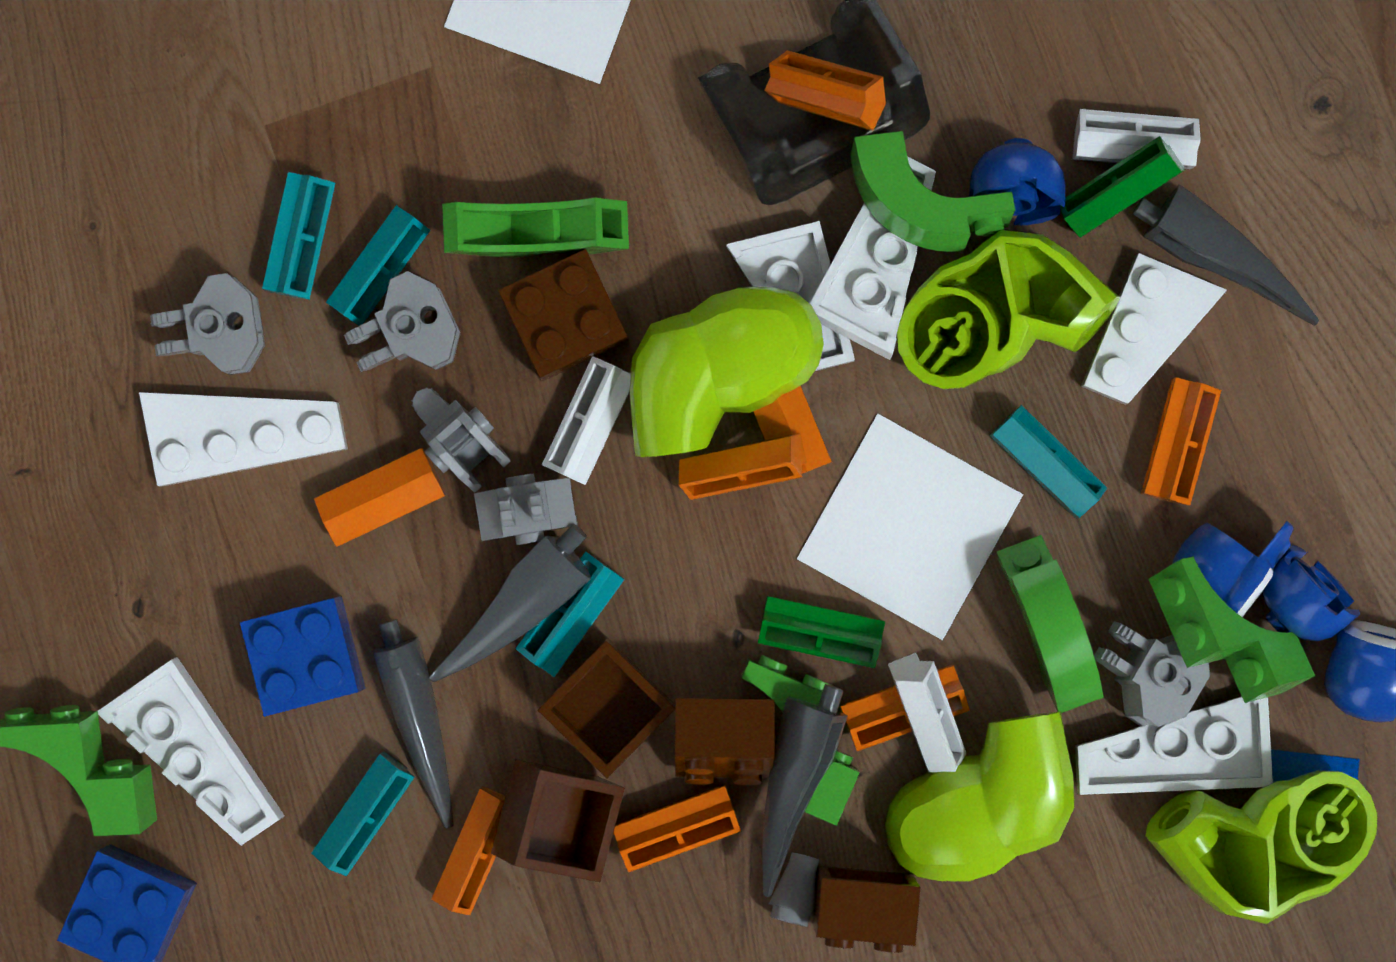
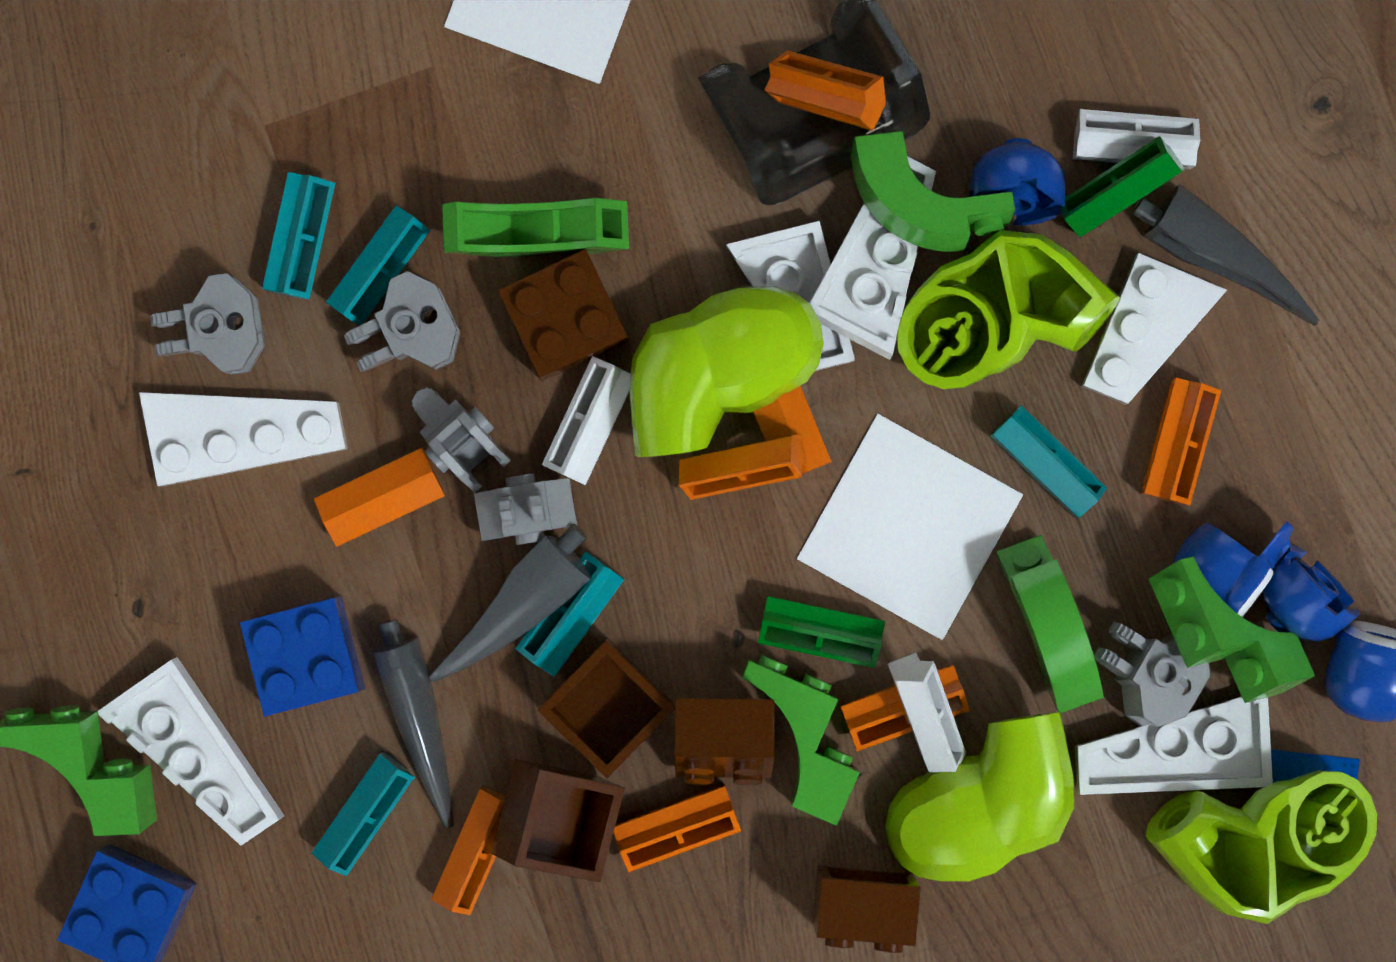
(796, 891): light grey cone -> none
(802, 755): dark grey piece -> none

